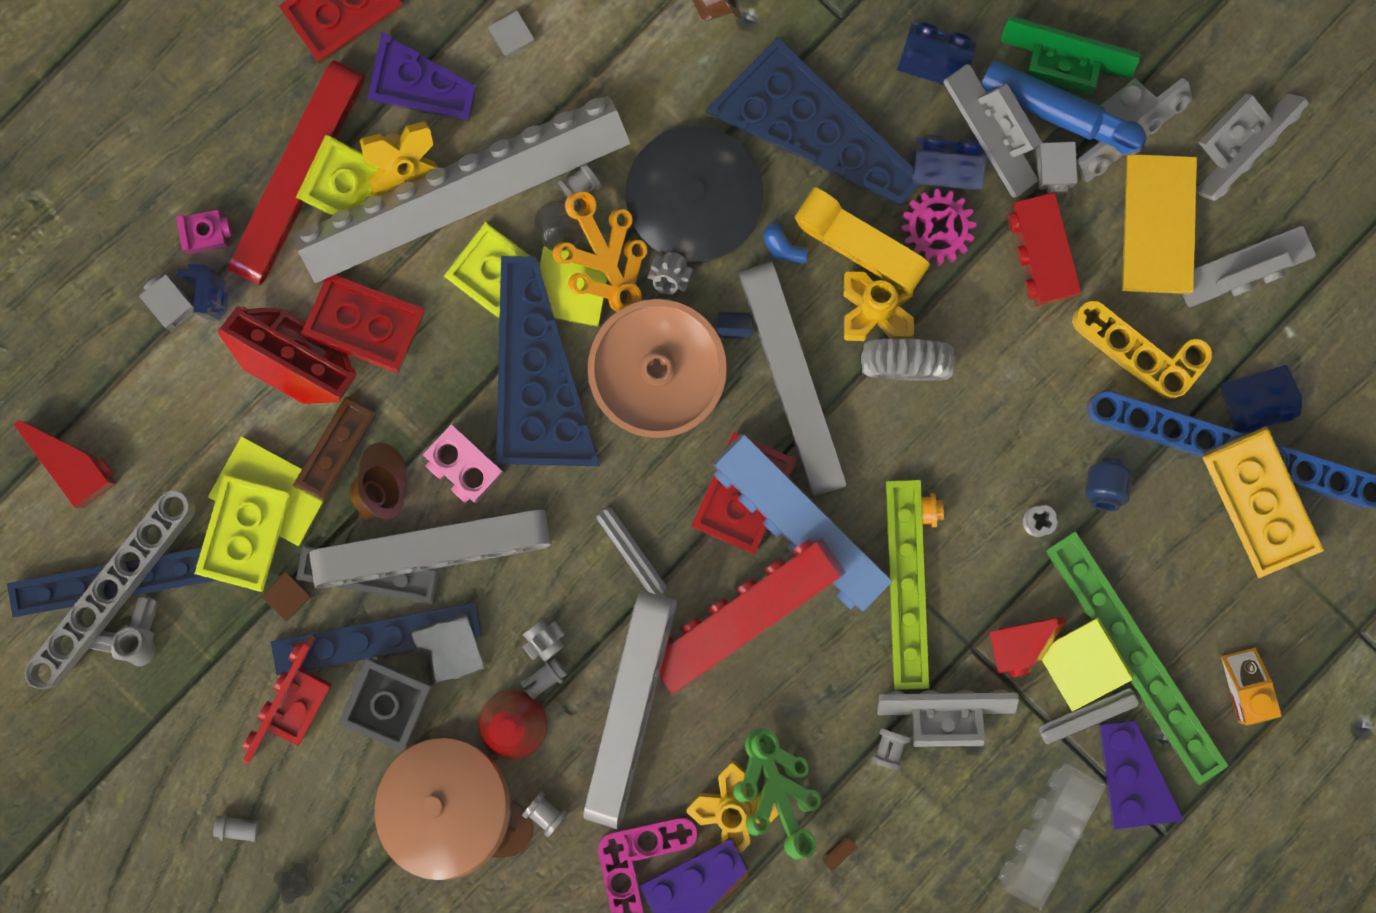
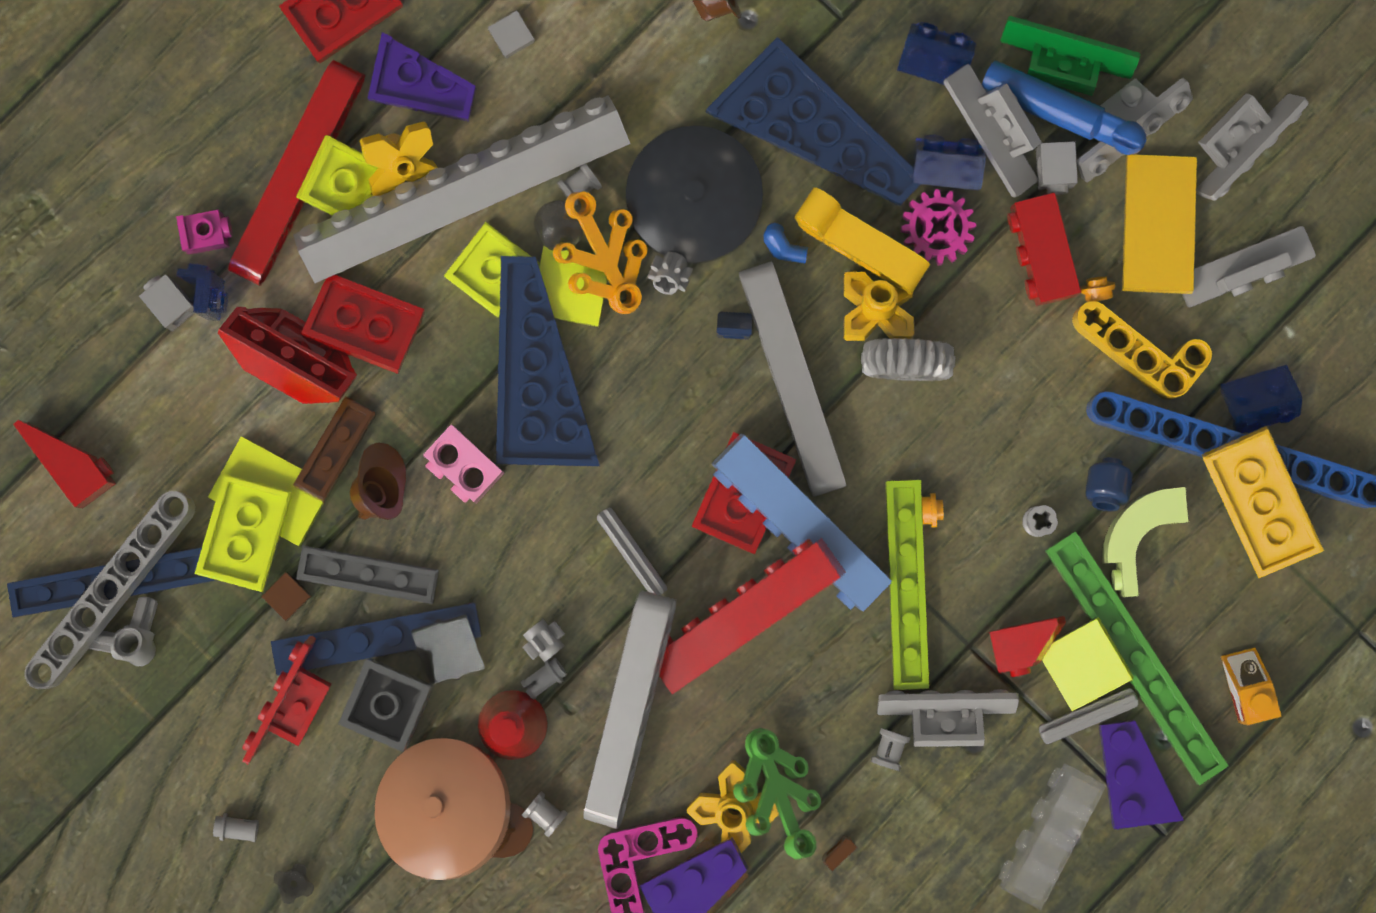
(430, 549): light grey beam -> none
(657, 368): nougat dish -> none
(1098, 289): none -> light orange plate
(1129, 527): none -> yellowish green arch

